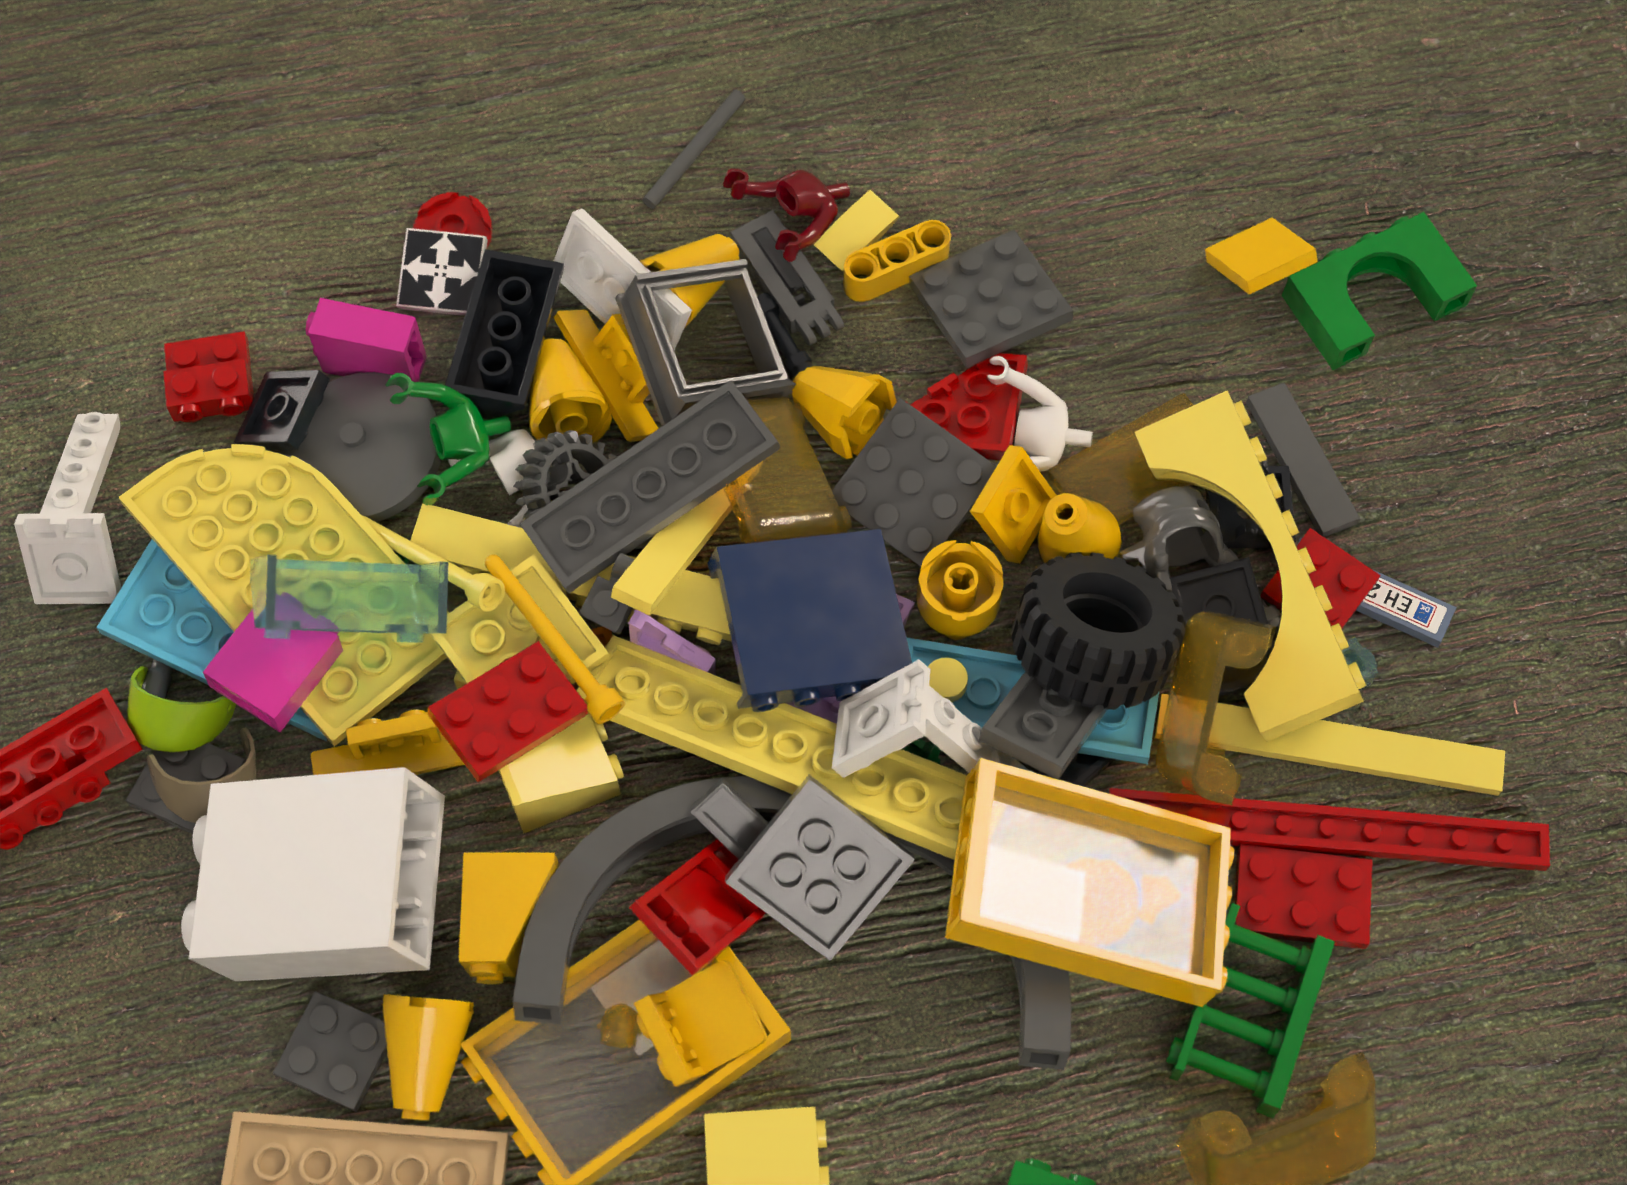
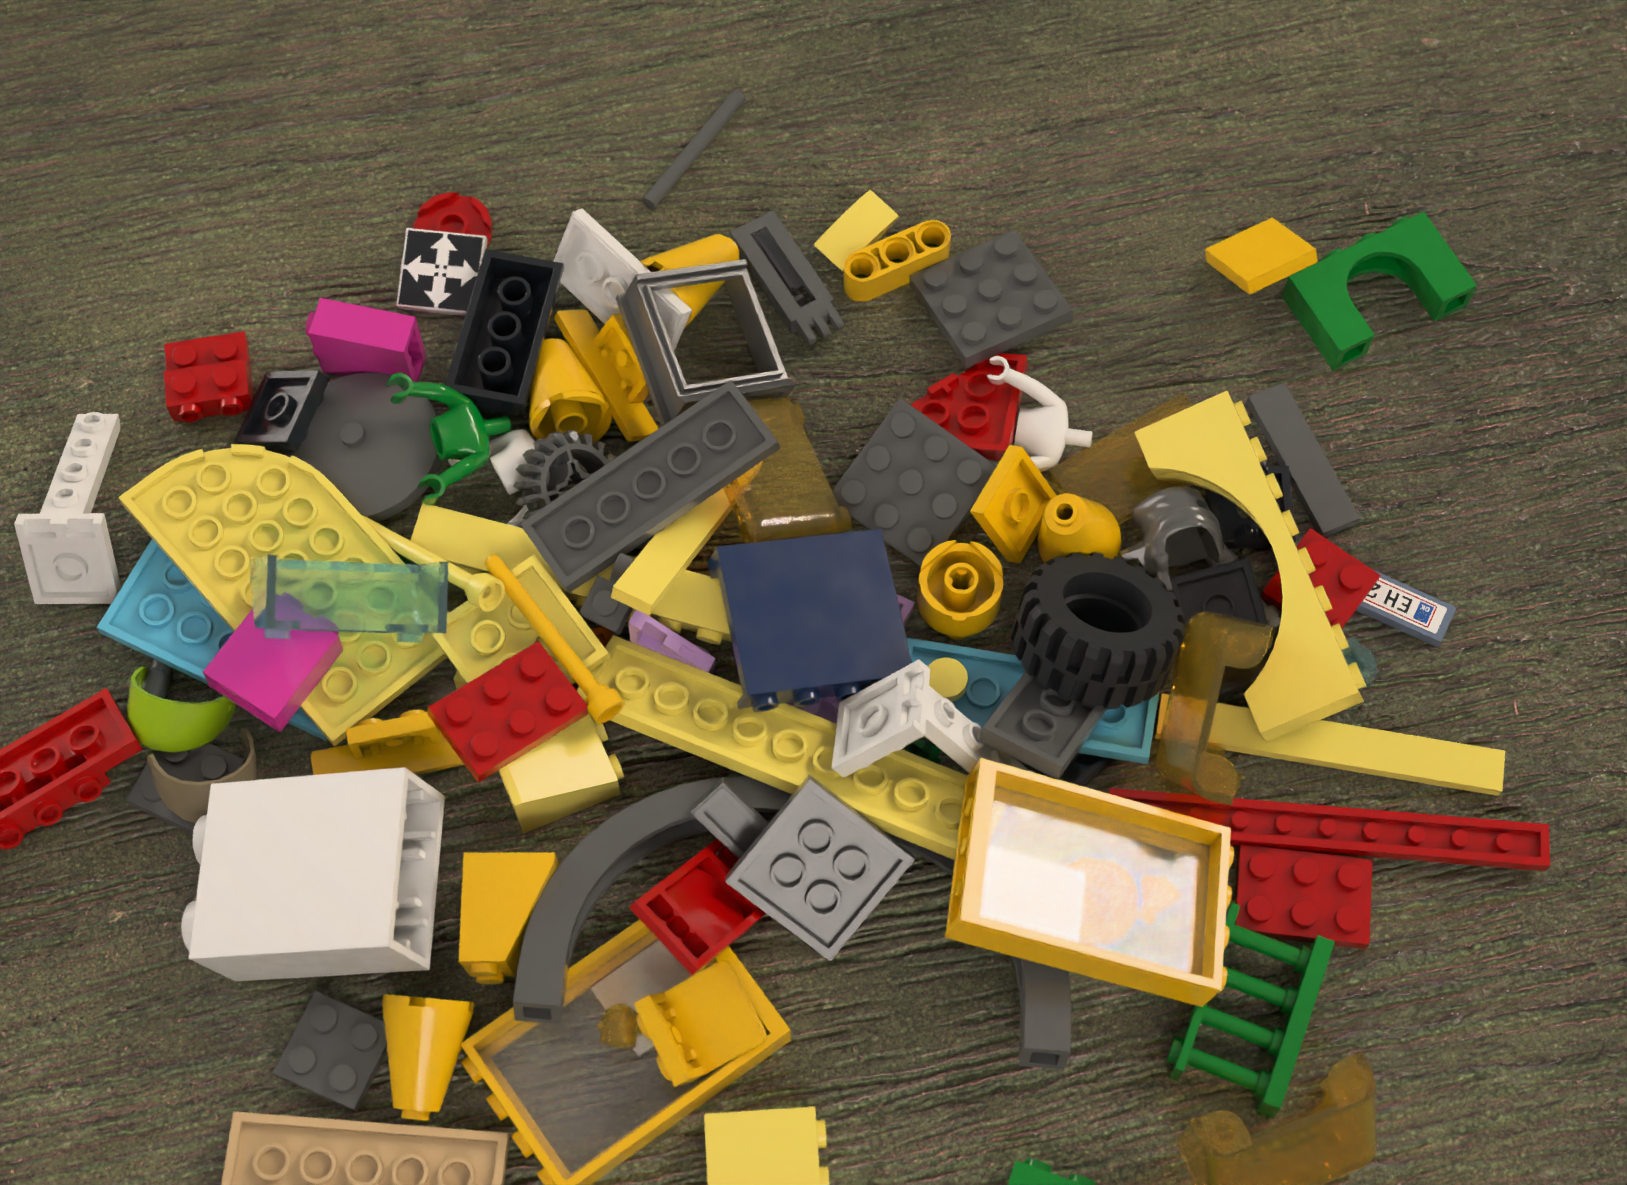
(795, 359): black bar -> none
(798, 195): dark red piece -> none
(843, 405): yellow cone -> none

